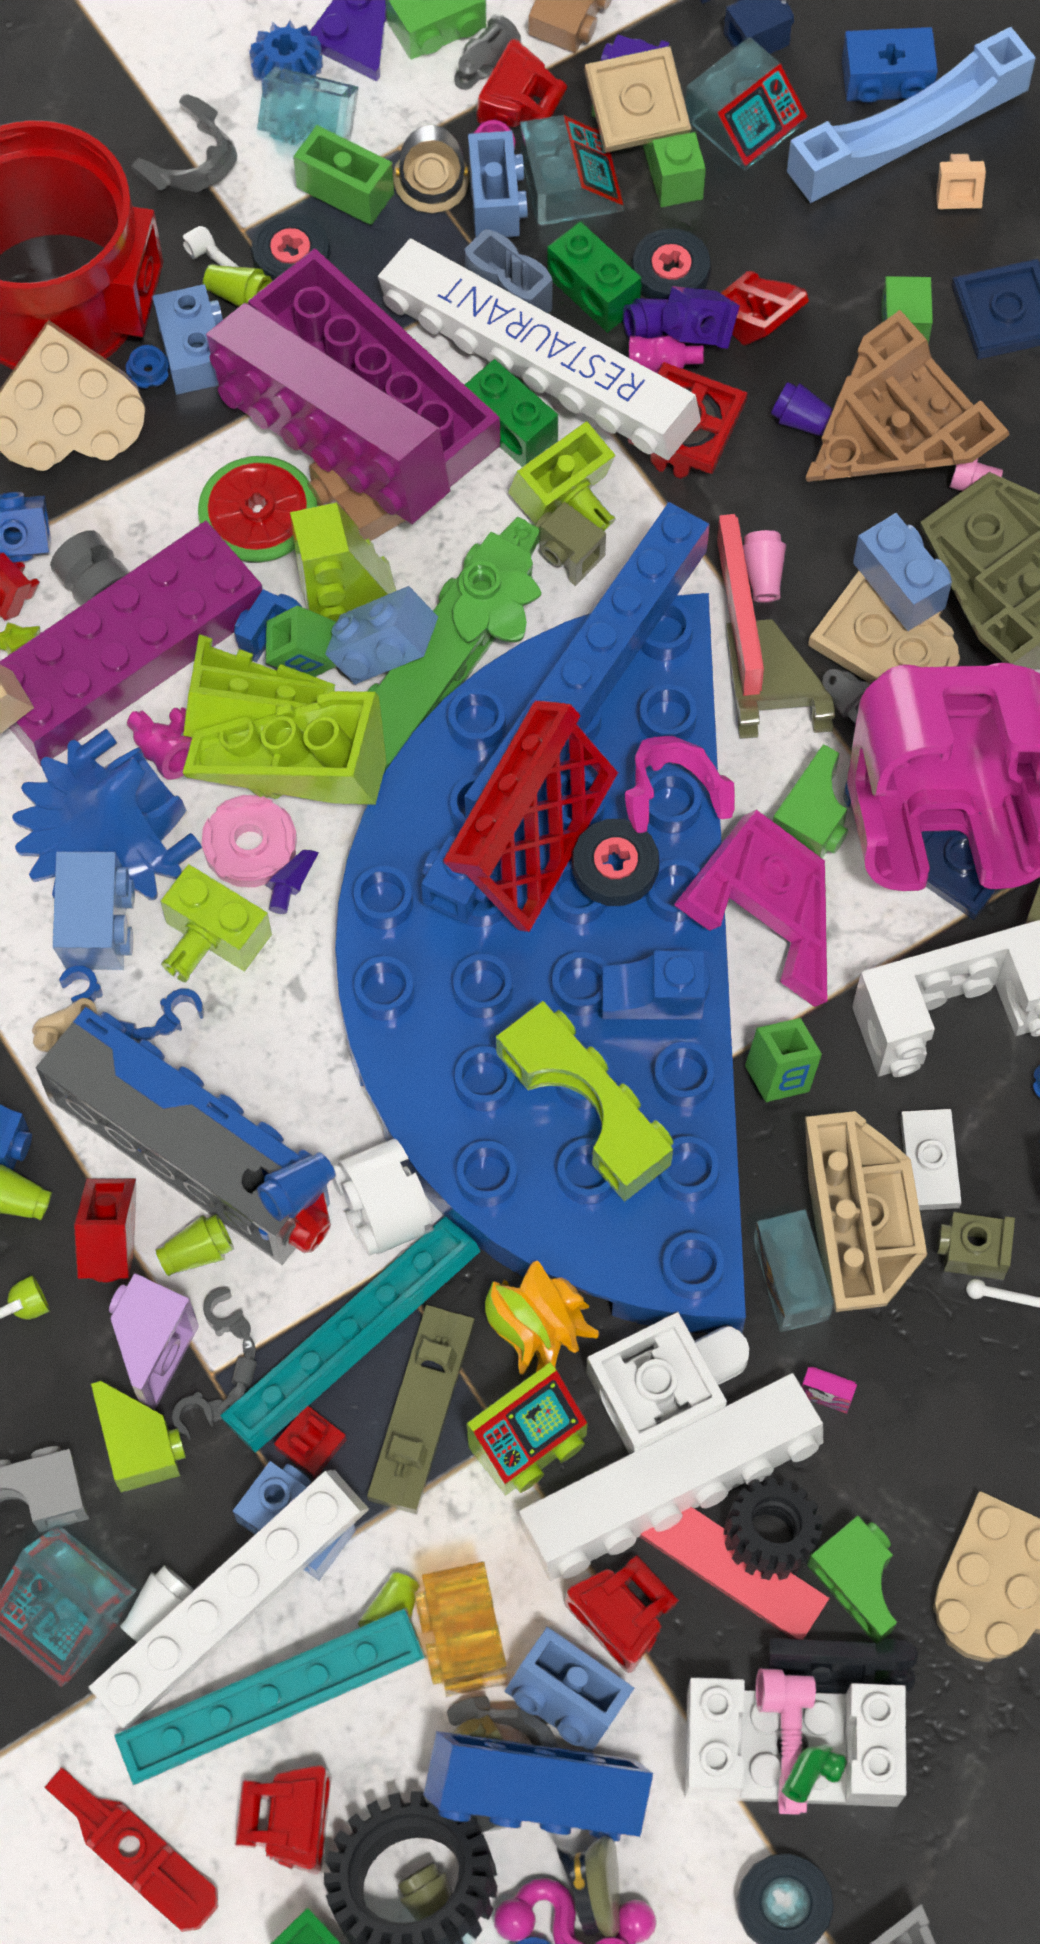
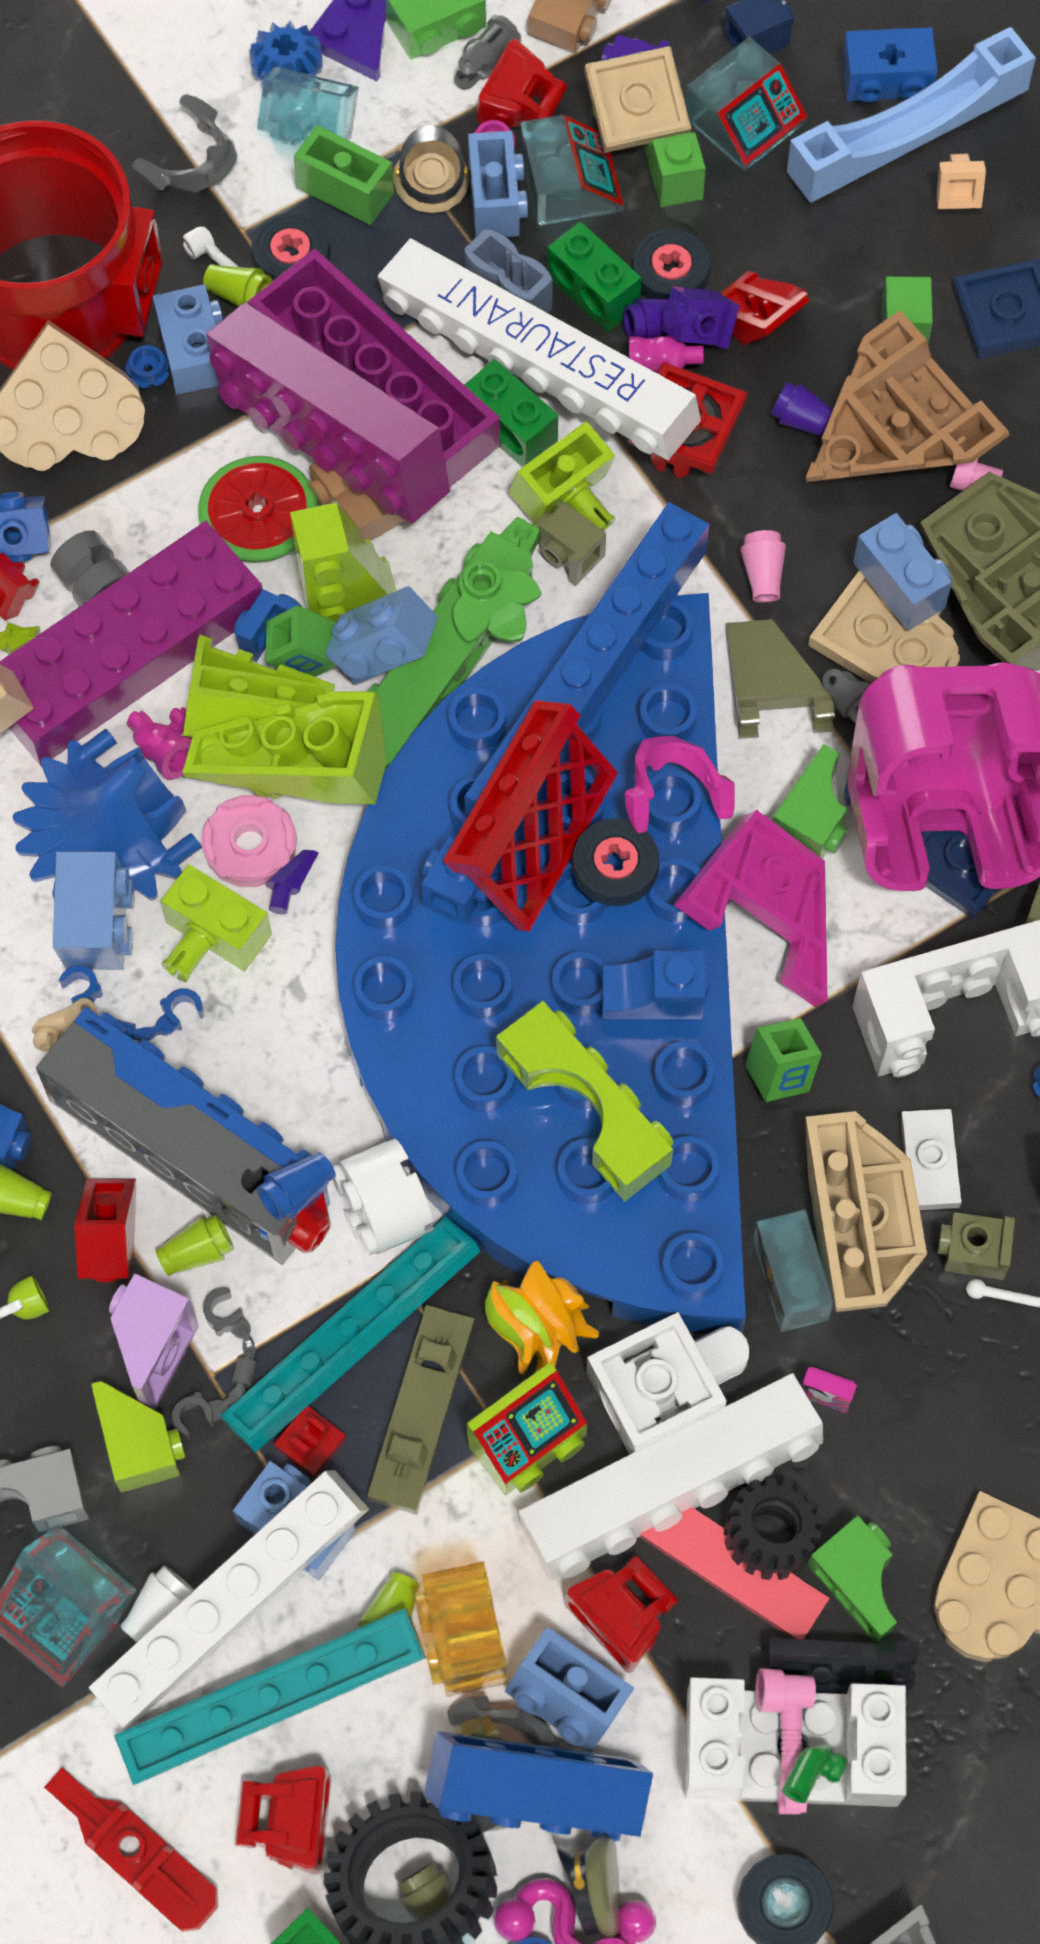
(740, 605): coral tile -> none

